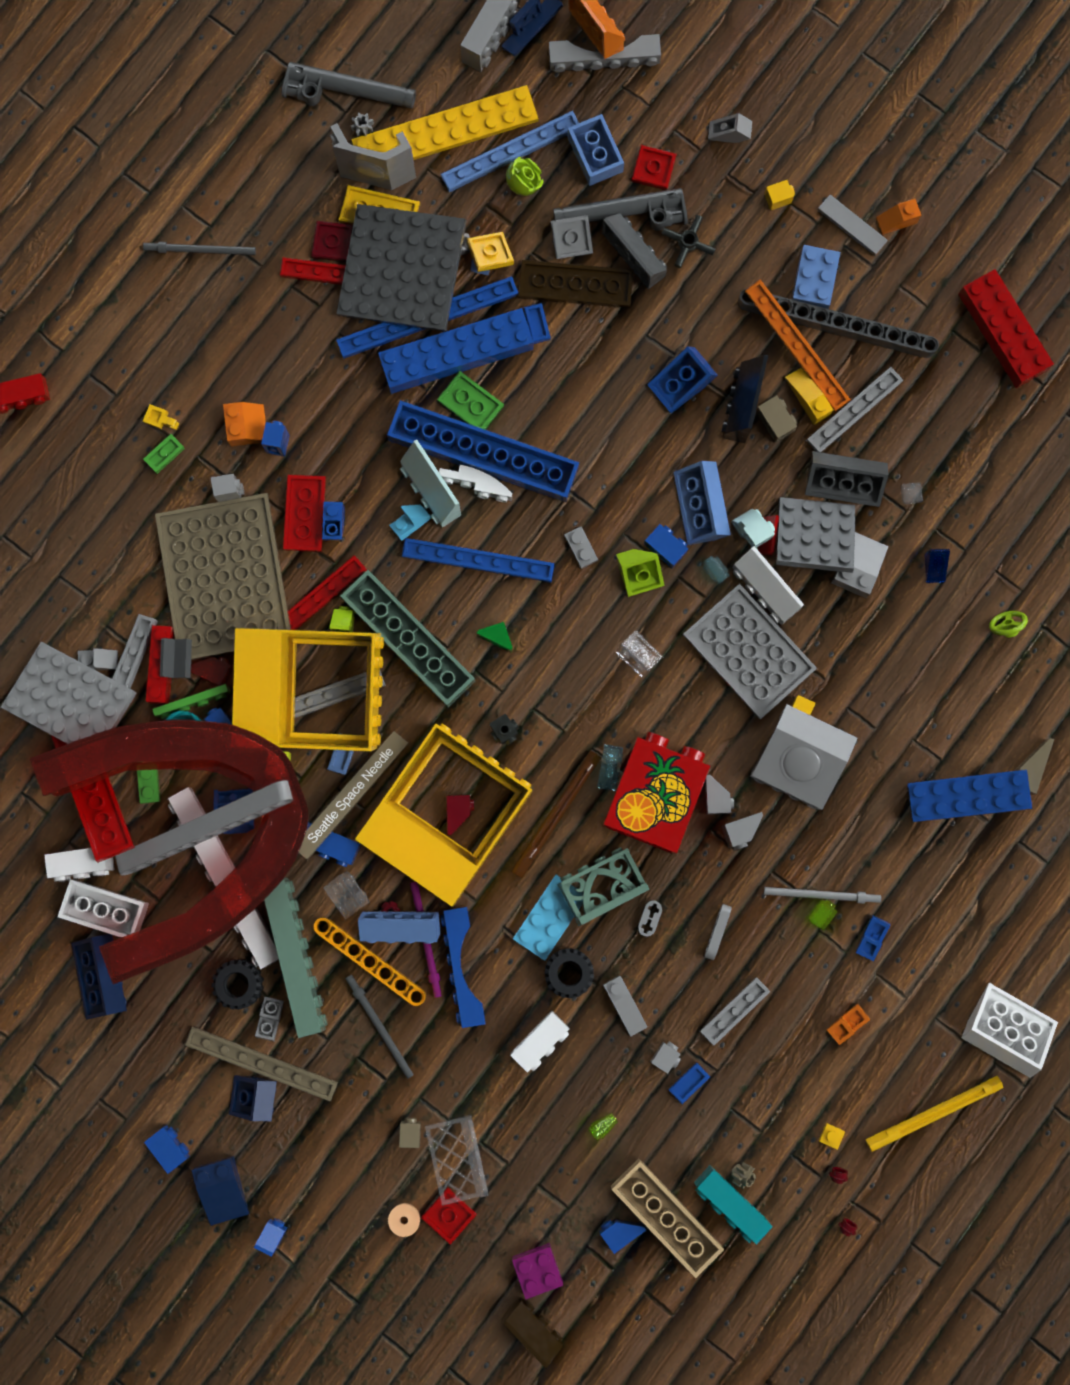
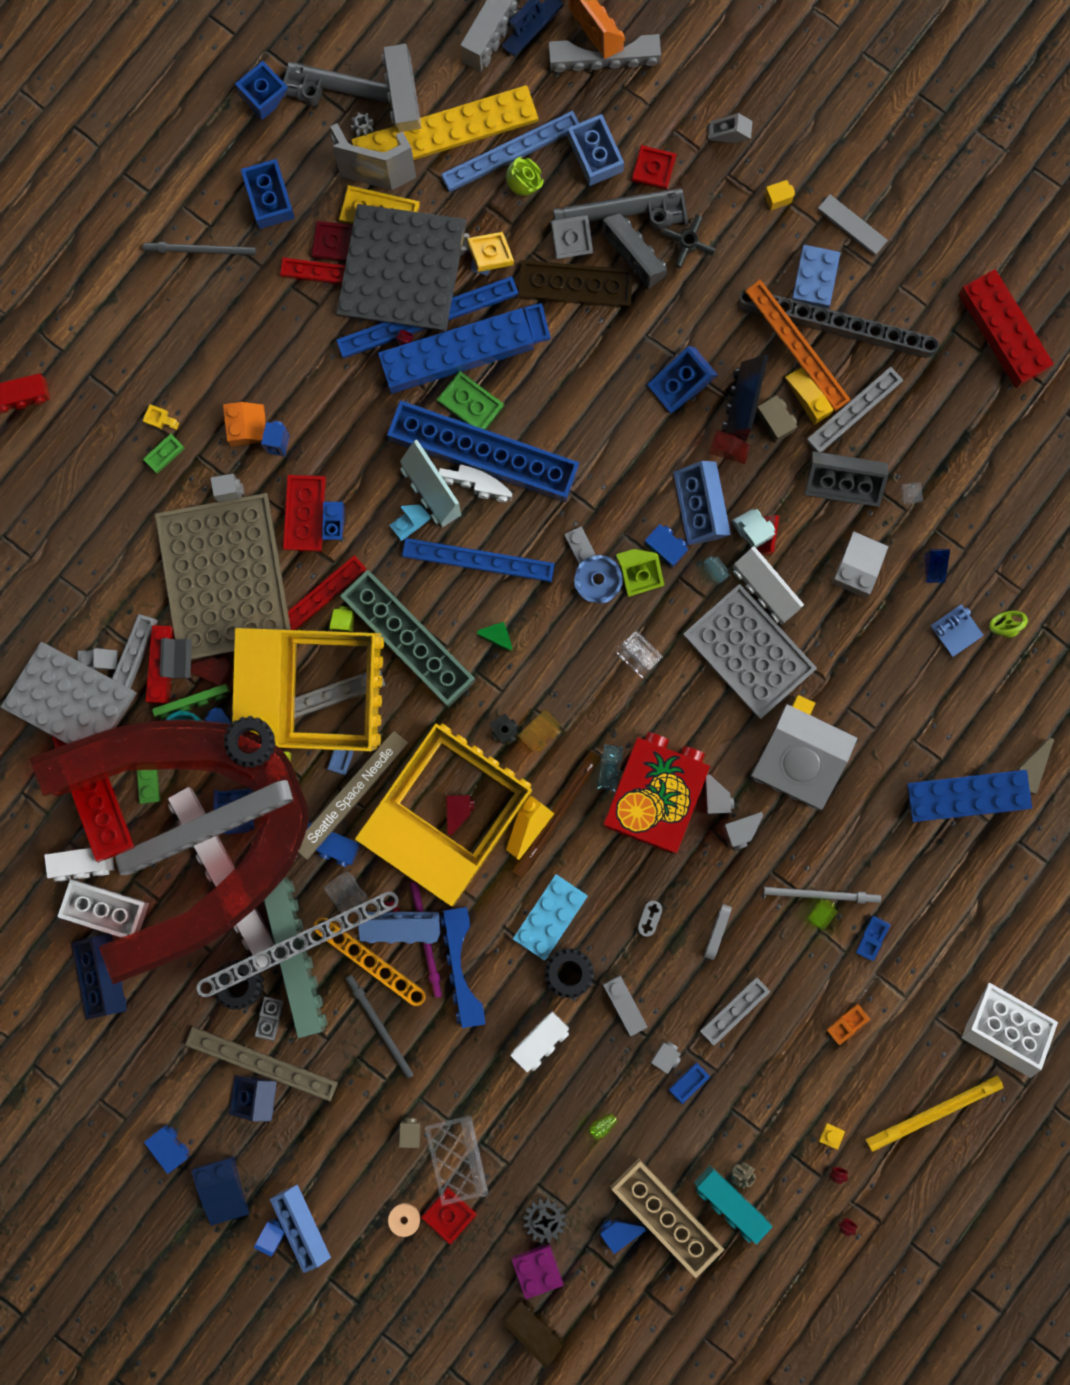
(237, 729): none -> black tyre
(261, 89): none -> blue slope
(267, 193): none -> blue brick
(300, 1228): none -> medium blue brick
(327, 934): none -> light grey beam
(401, 87): none -> light grey brick
(404, 337): none -> dark red plate
(528, 825): none -> yellow slope
(539, 731): none -> clear yellow brick
(553, 1218): none -> dark grey gear
(598, 592): none -> medium blue plate
(629, 890): sand green fence -> none
(729, 447): none -> clear red slope
(816, 535): plate -> none
(899, 216): orange slope -> none
(957, 630): none -> medium blue hinge

